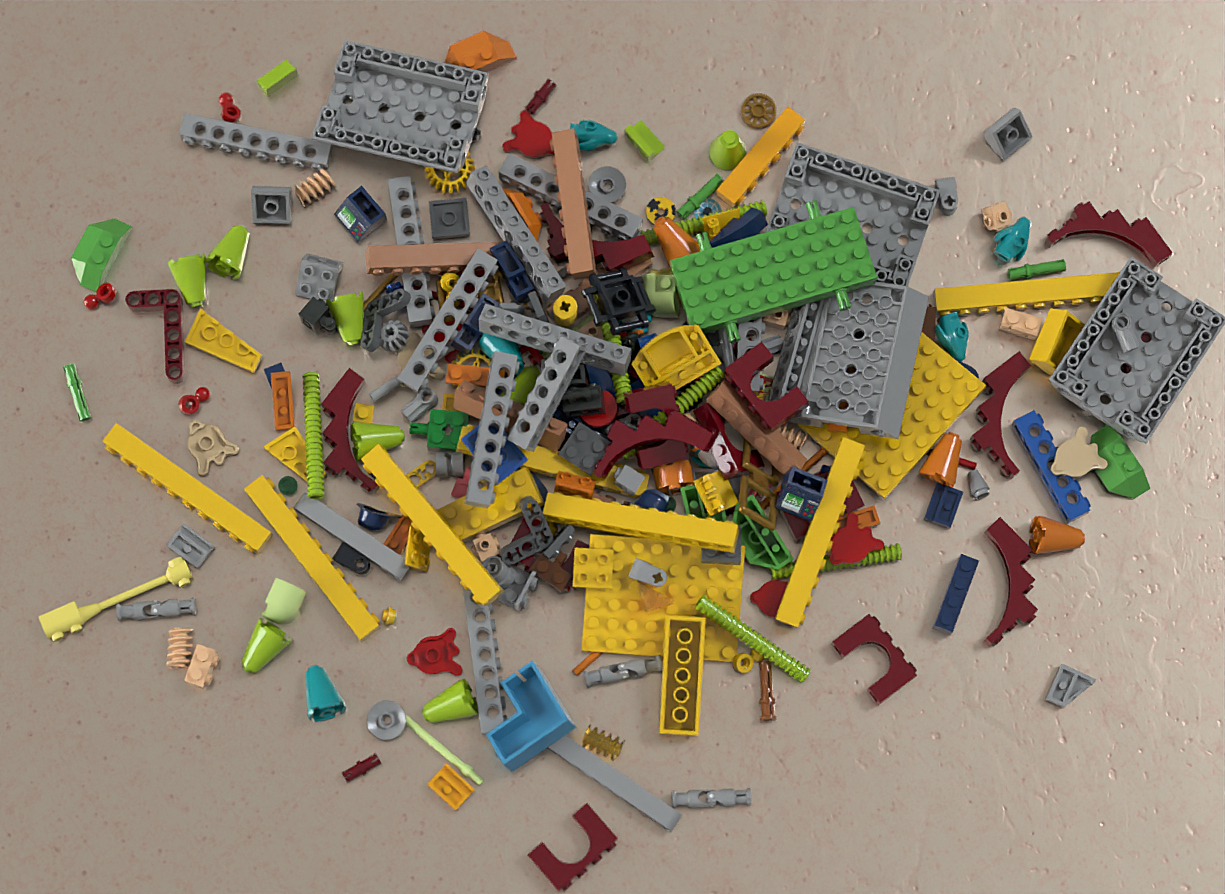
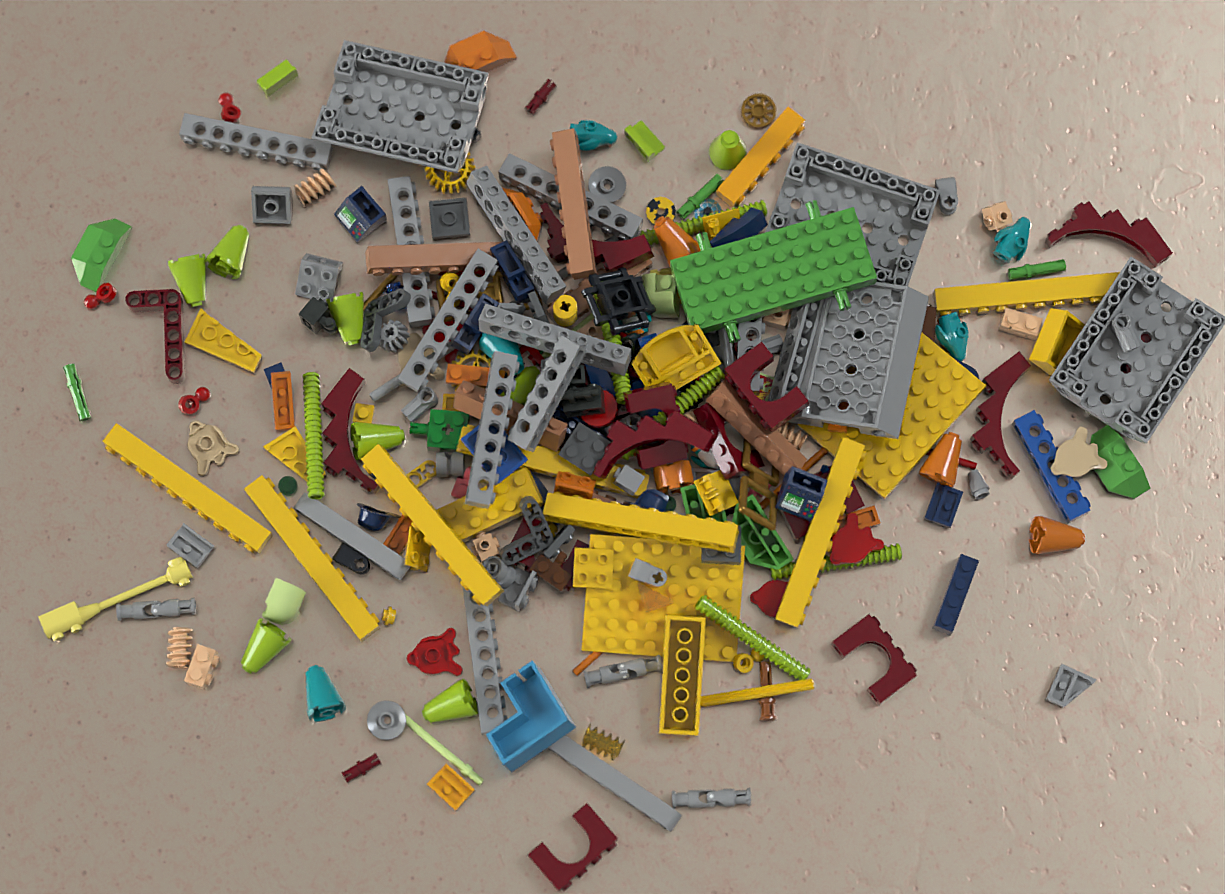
(531, 137): red tile -> none
(757, 692): none -> yellow axle
(1008, 133): light grey brick -> none
(1012, 551): dark red arch -> none

